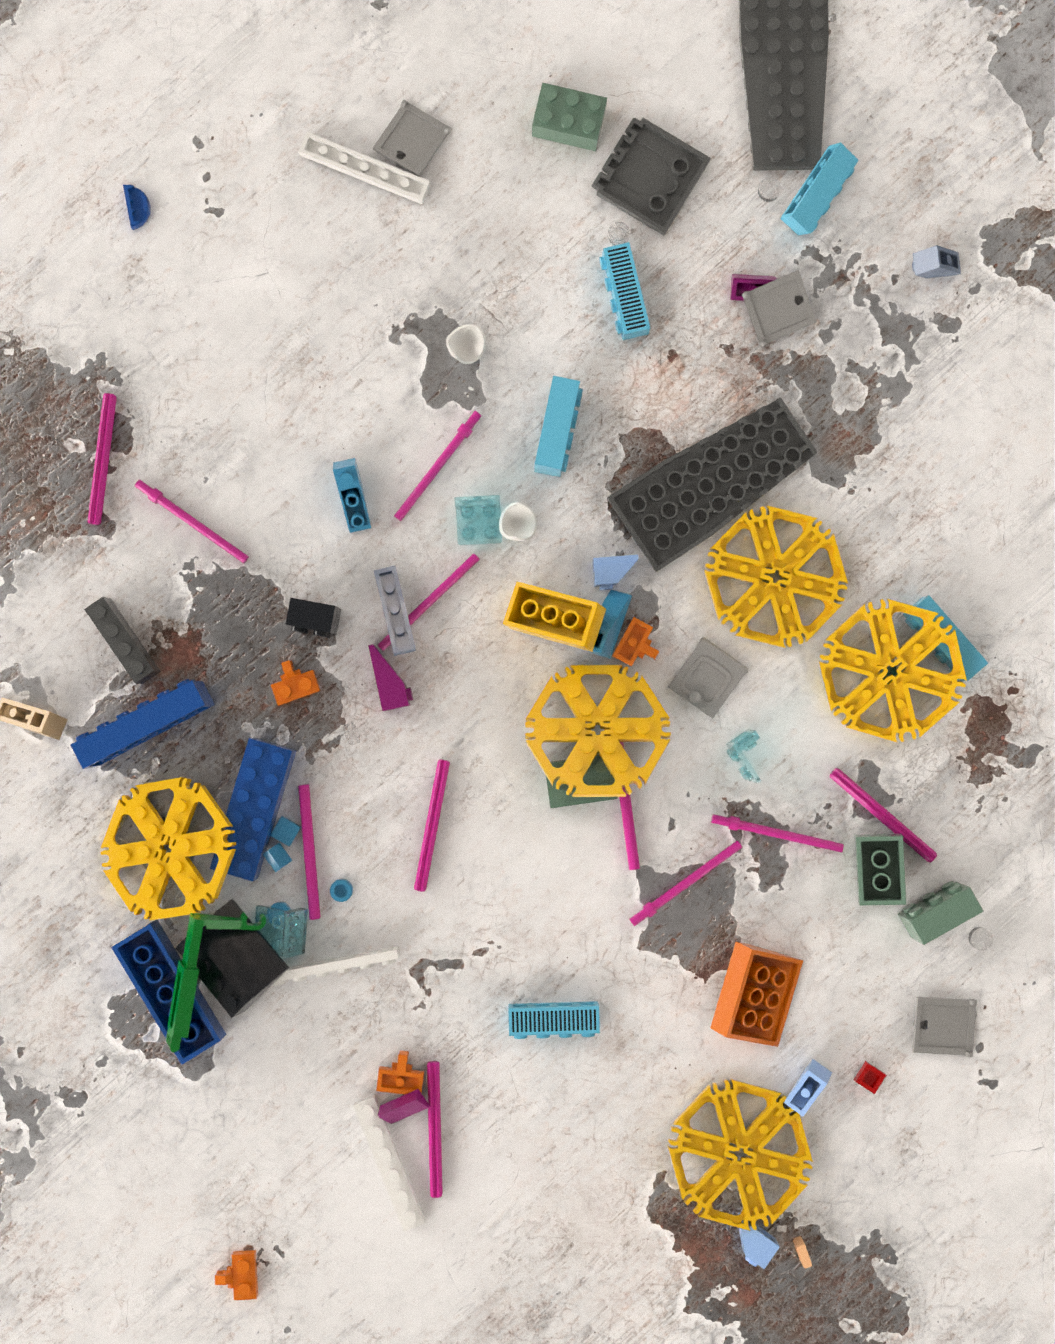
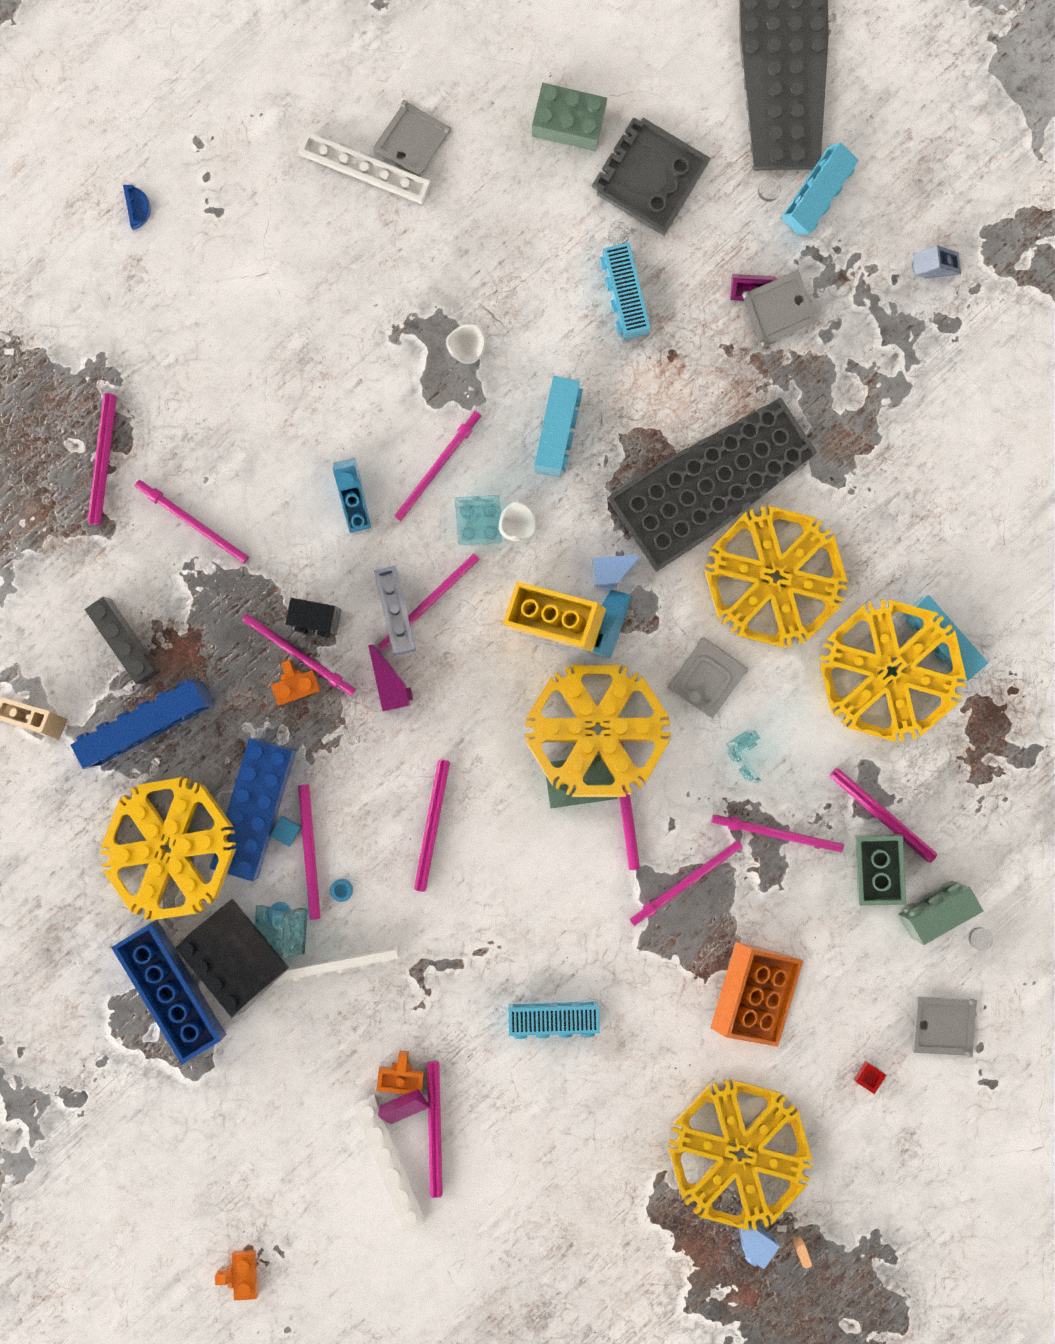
(188, 972): green hinge -> none
(277, 857): dark azure tile -> none
(334, 678): none -> dark pink bar
(635, 643): orange hinge -> none
(808, 1087): light blue slope -> none

